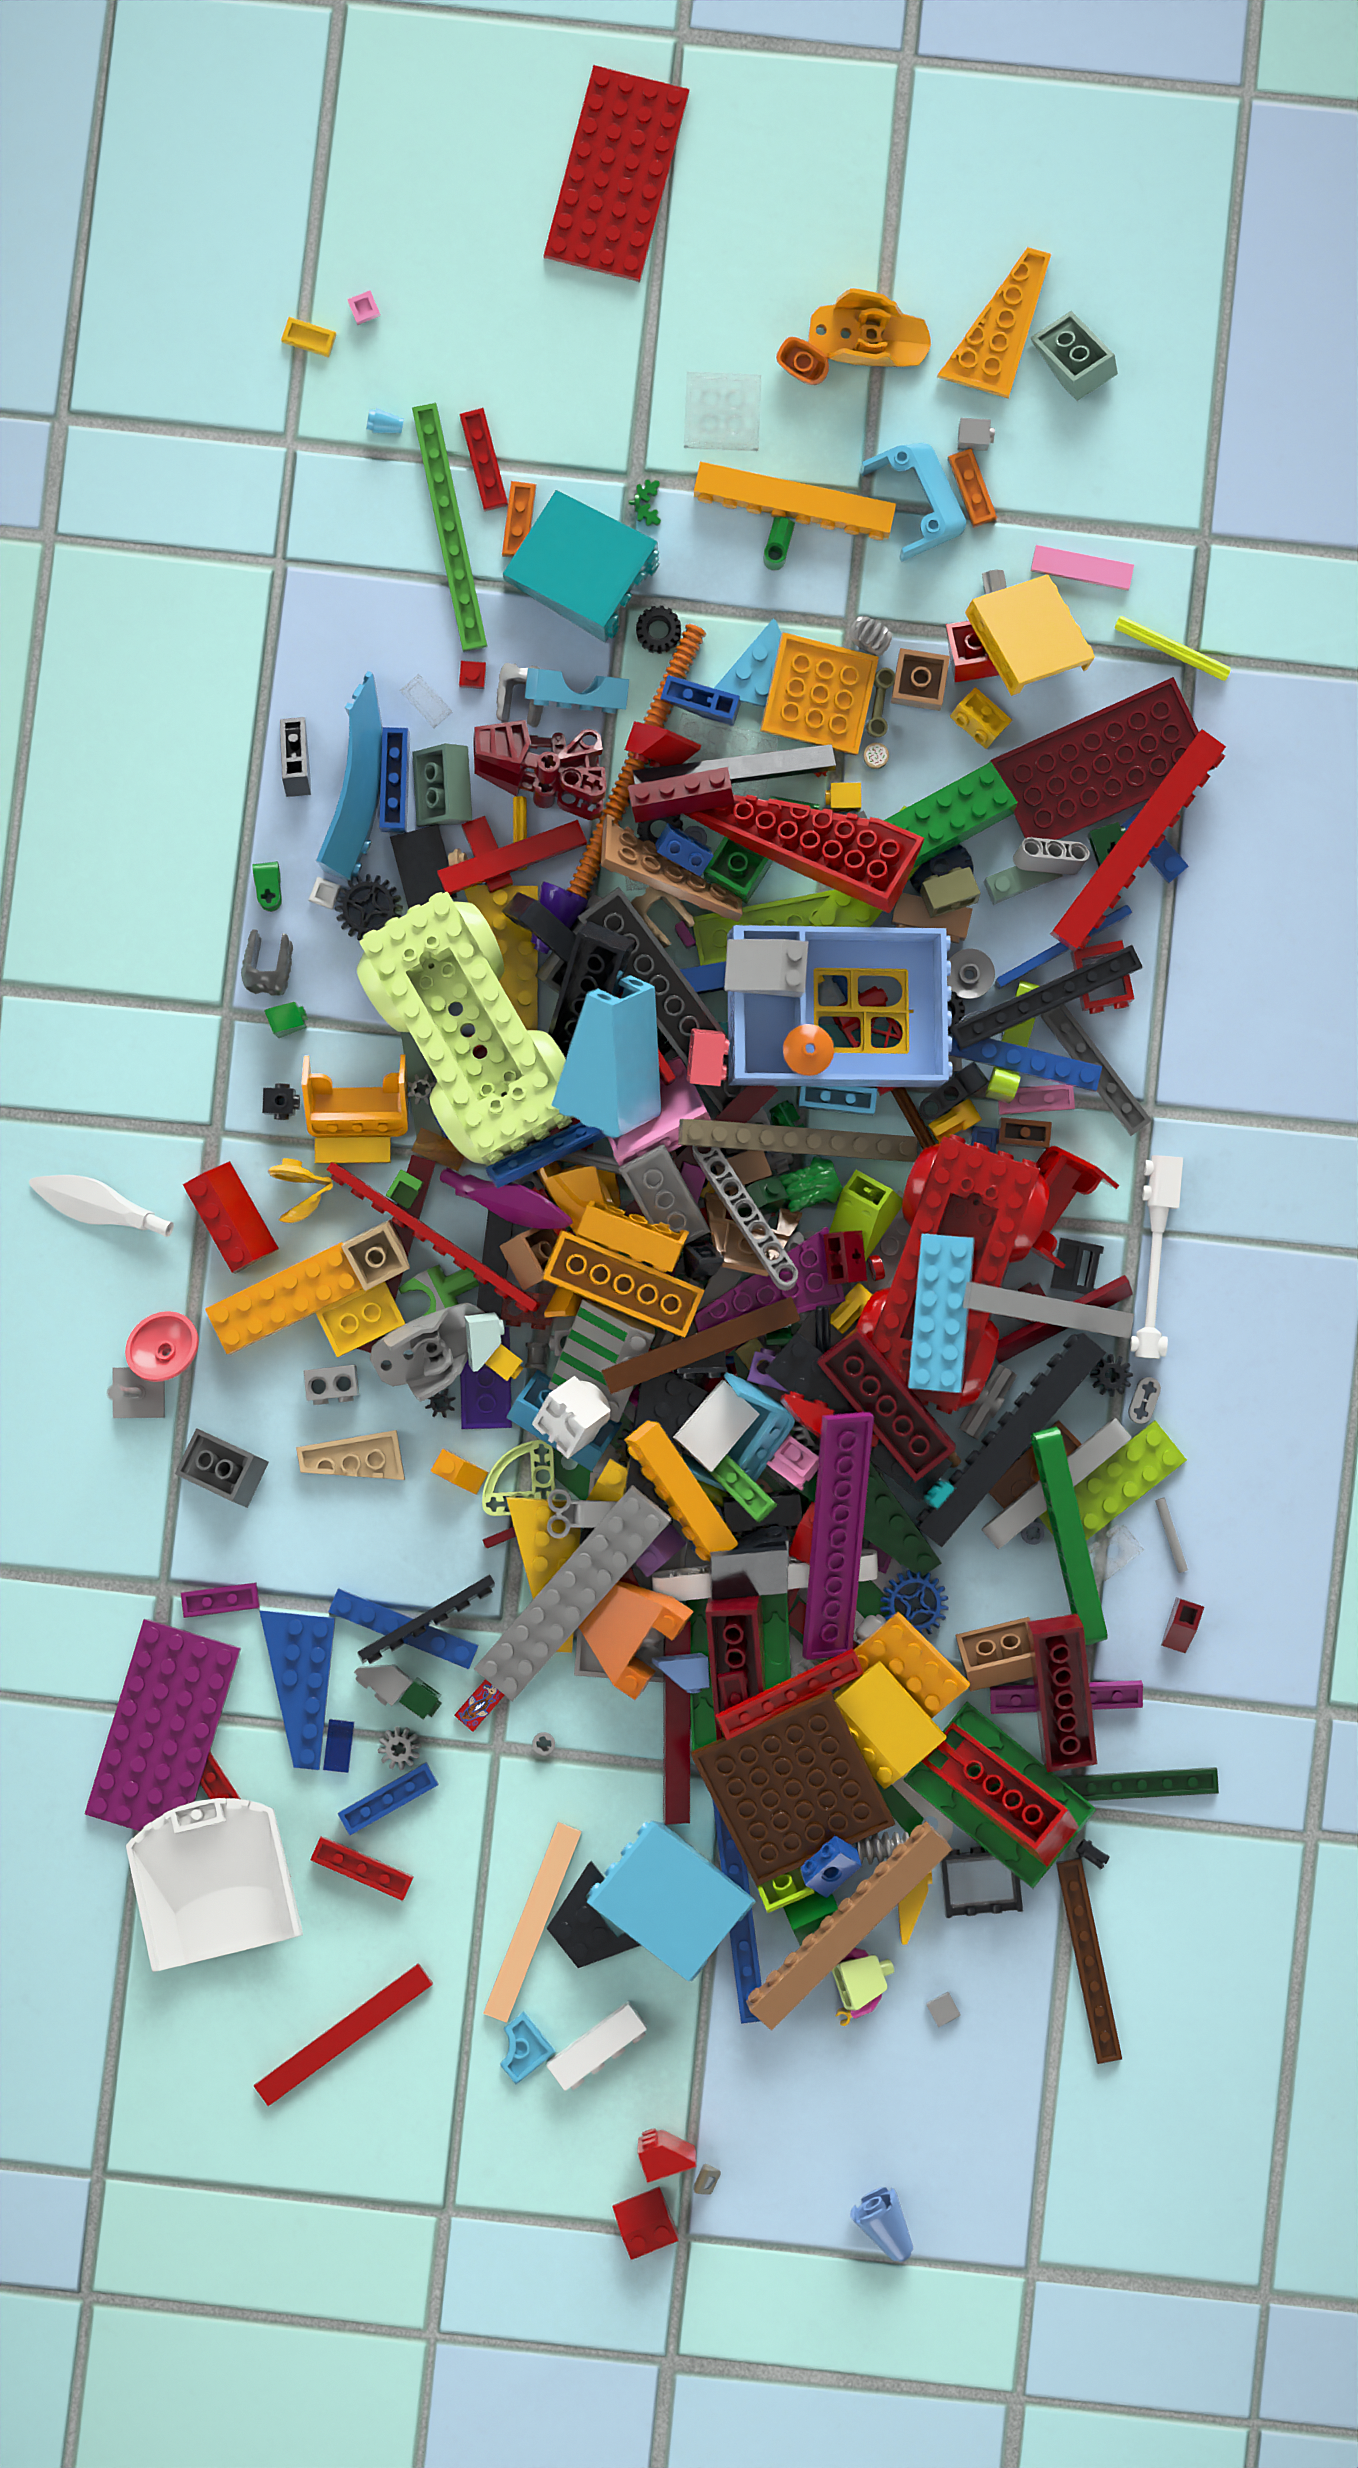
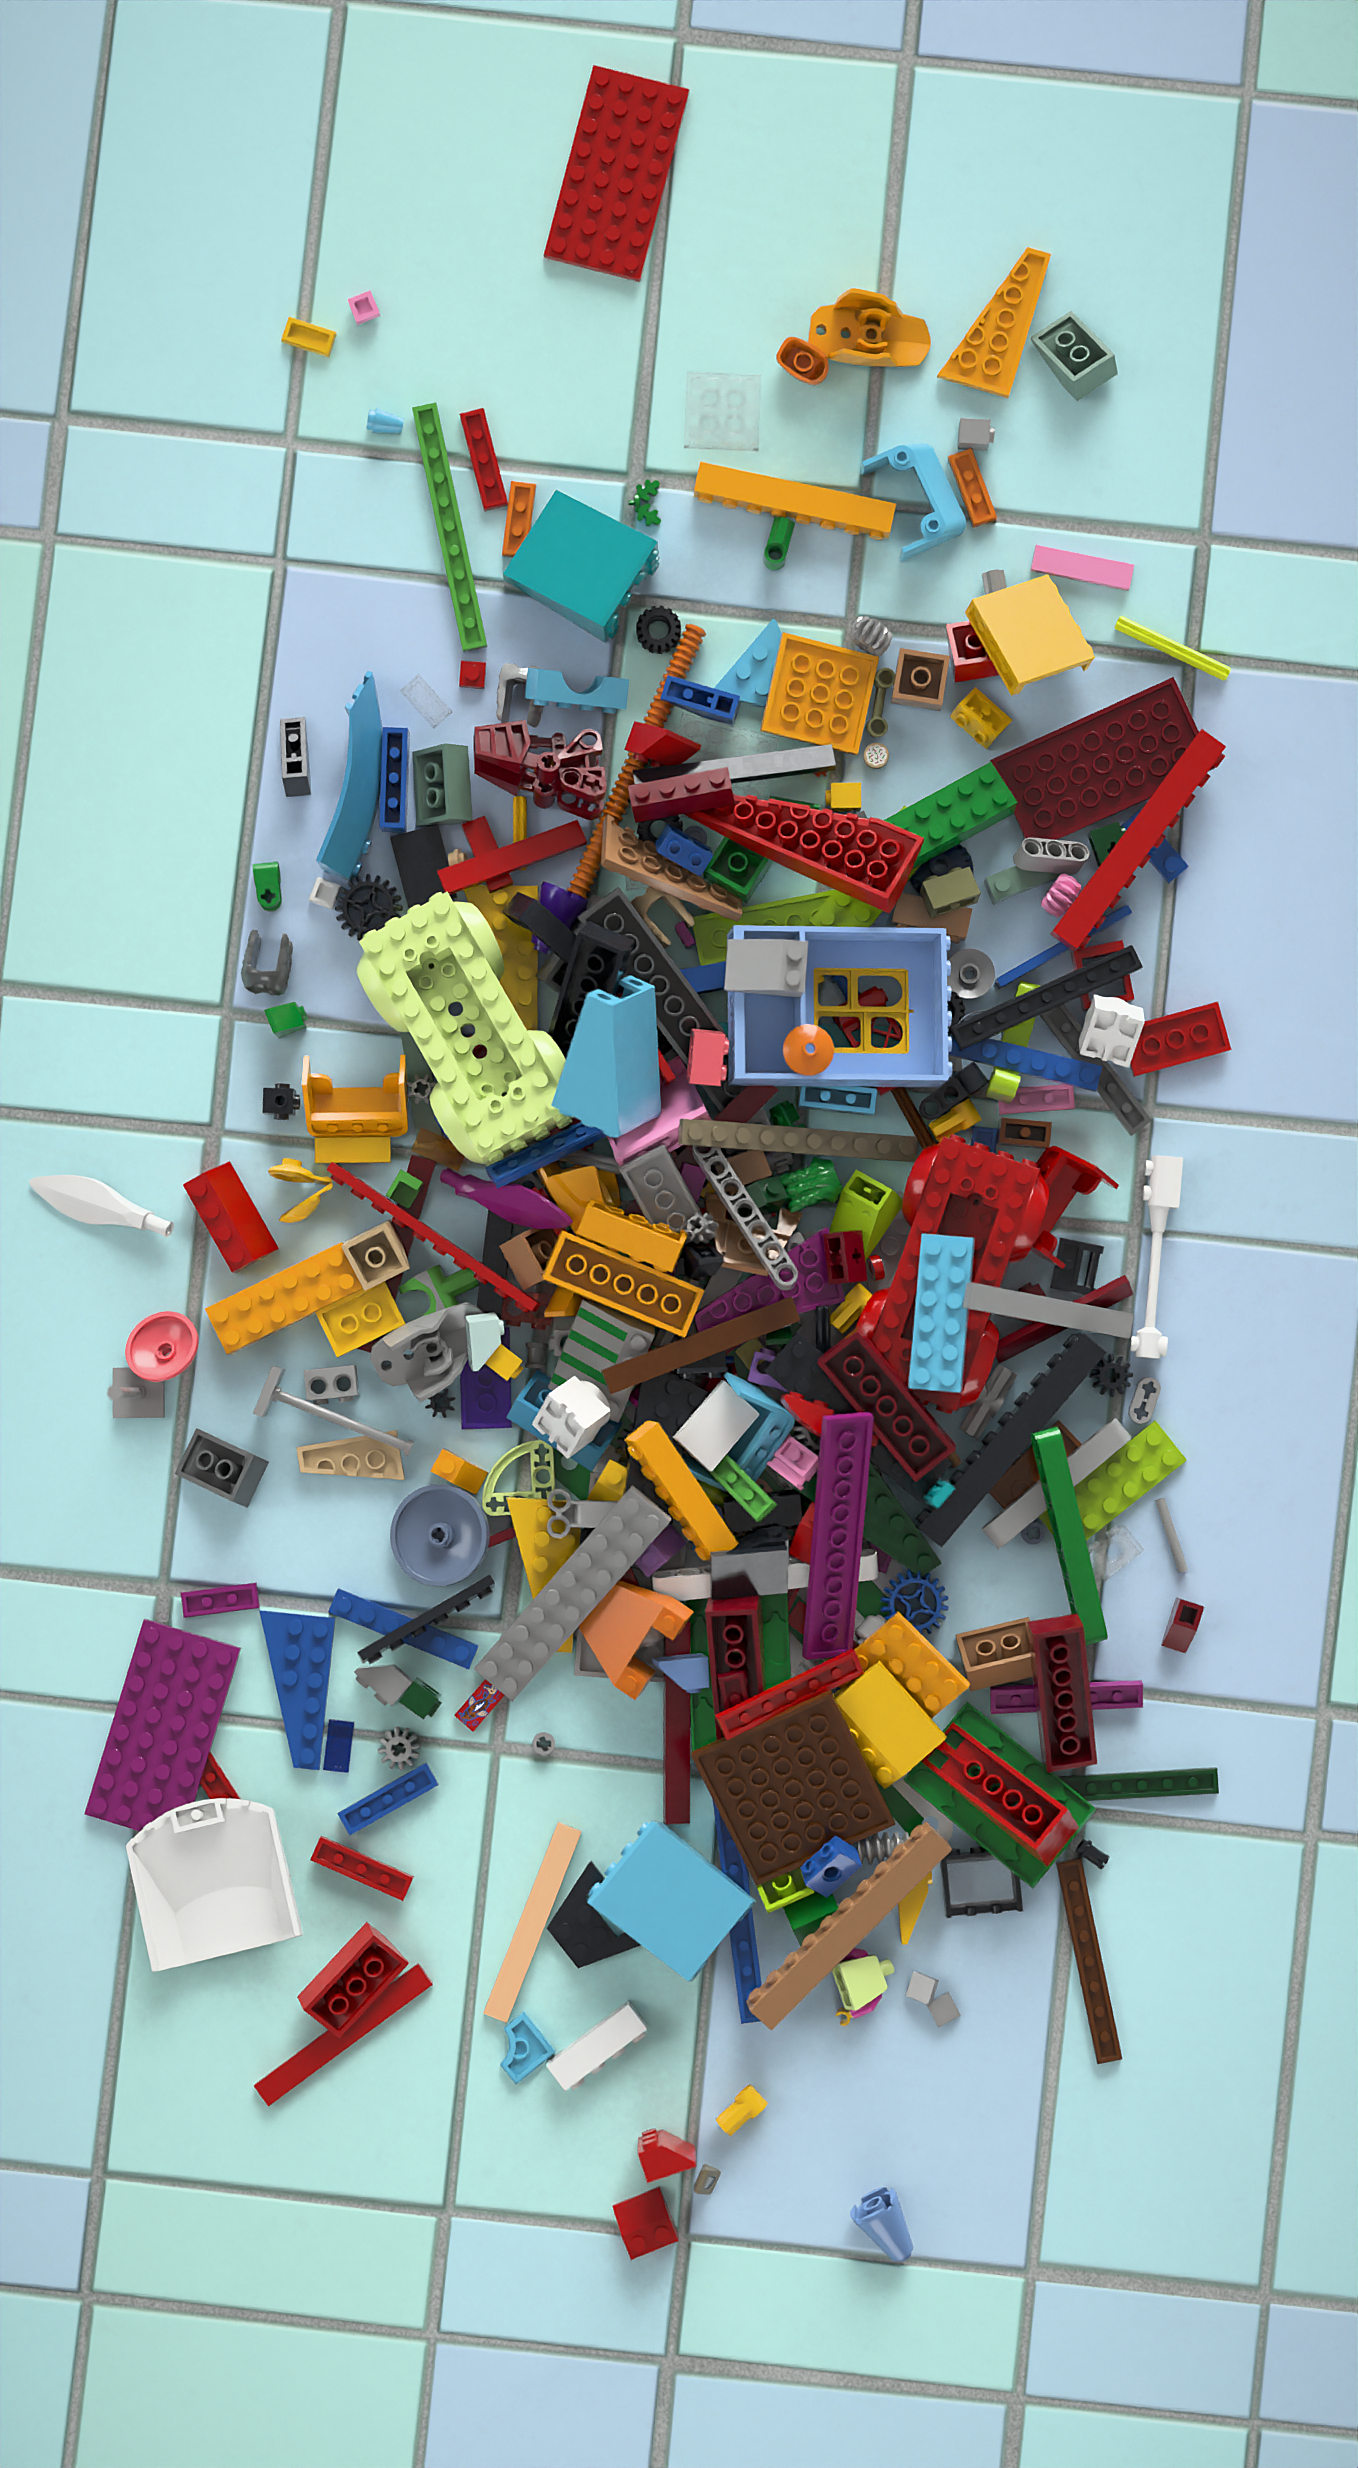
(272, 1392): none -> light grey tile
(352, 1980): none -> red slope
(439, 1535): none -> sand blue dish
(701, 1228): none -> light grey gear
(746, 2106): none -> yellow piece
(922, 1987): none -> light grey tile
(1061, 895): none -> bright pink gear
(1111, 1030): none -> white piece
(1180, 1039): none -> red plate

